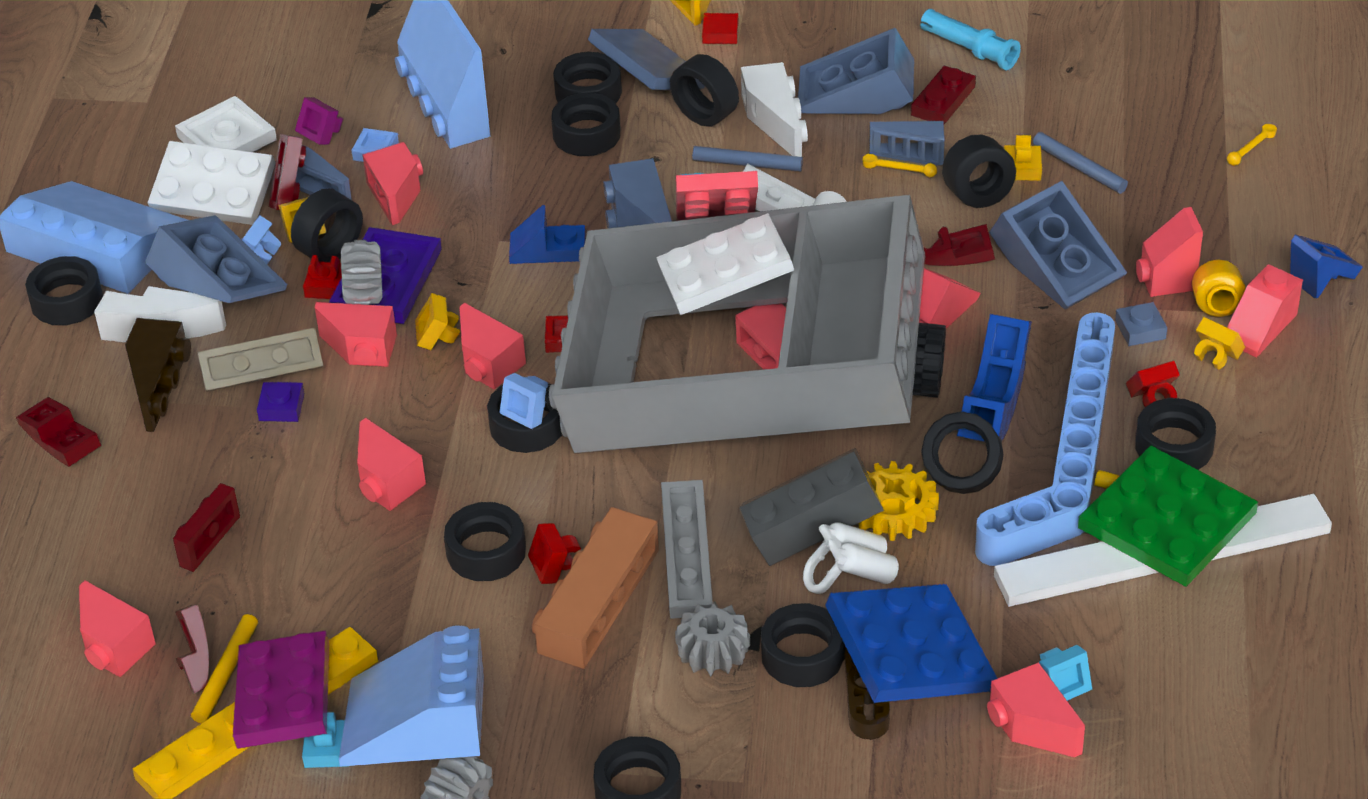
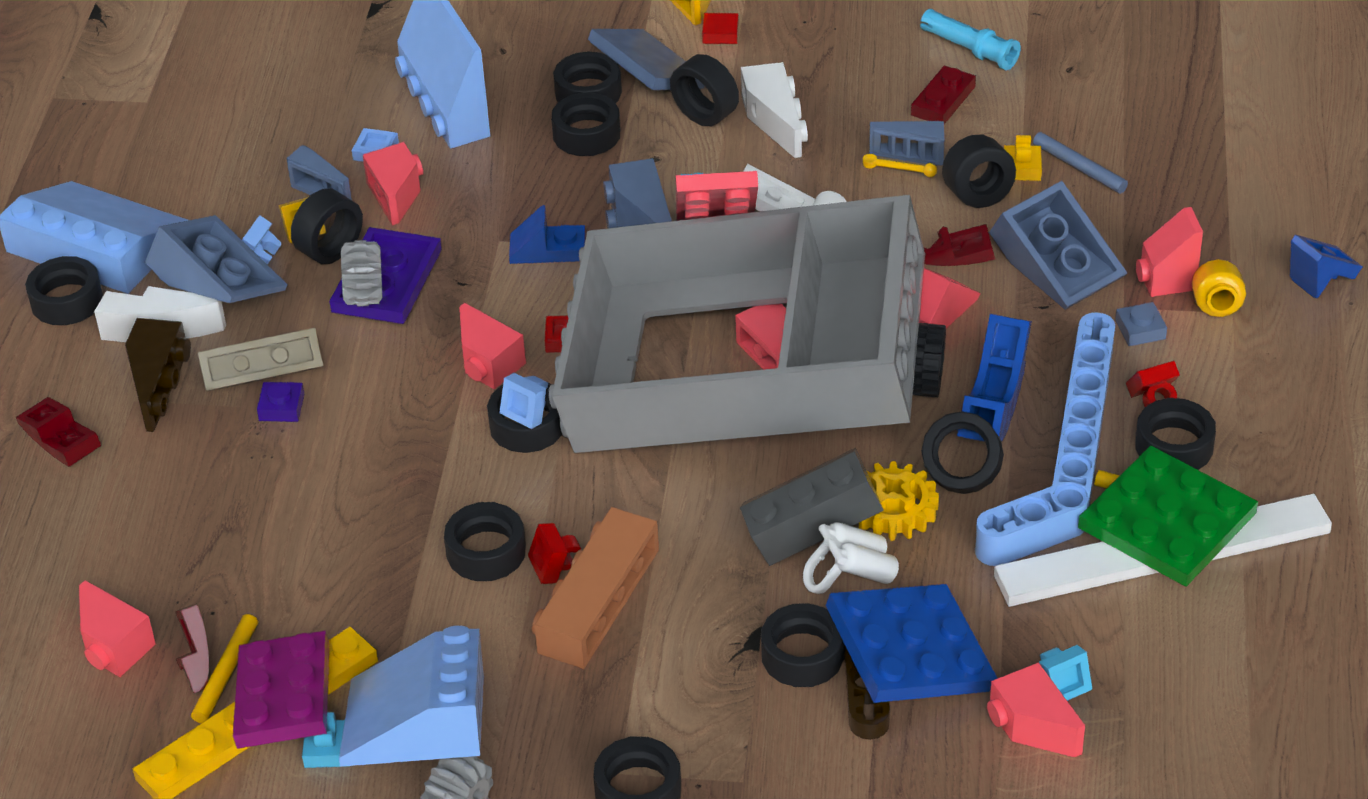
(206, 527): dark red plate -> none
(212, 182): white plate -> none
(228, 127): white plate -> none
(290, 156): dark red plate -> none
(318, 121): magenta tile -> none
(322, 278): red tile -> none
(358, 331): coral slope -> none
(387, 467): coral slope -> none
(435, 323): yellow tile -> none
(686, 546): light grey plate -> none
(712, 638): light grey gear -> none
(724, 263): white plate -> none
(743, 158): sand blue bar -> none
(859, 78): sand blue slope -> none
(1219, 339): yellow tile -> none
(1266, 308): coral slope -> none
(1267, 131): yellow hinge -> none

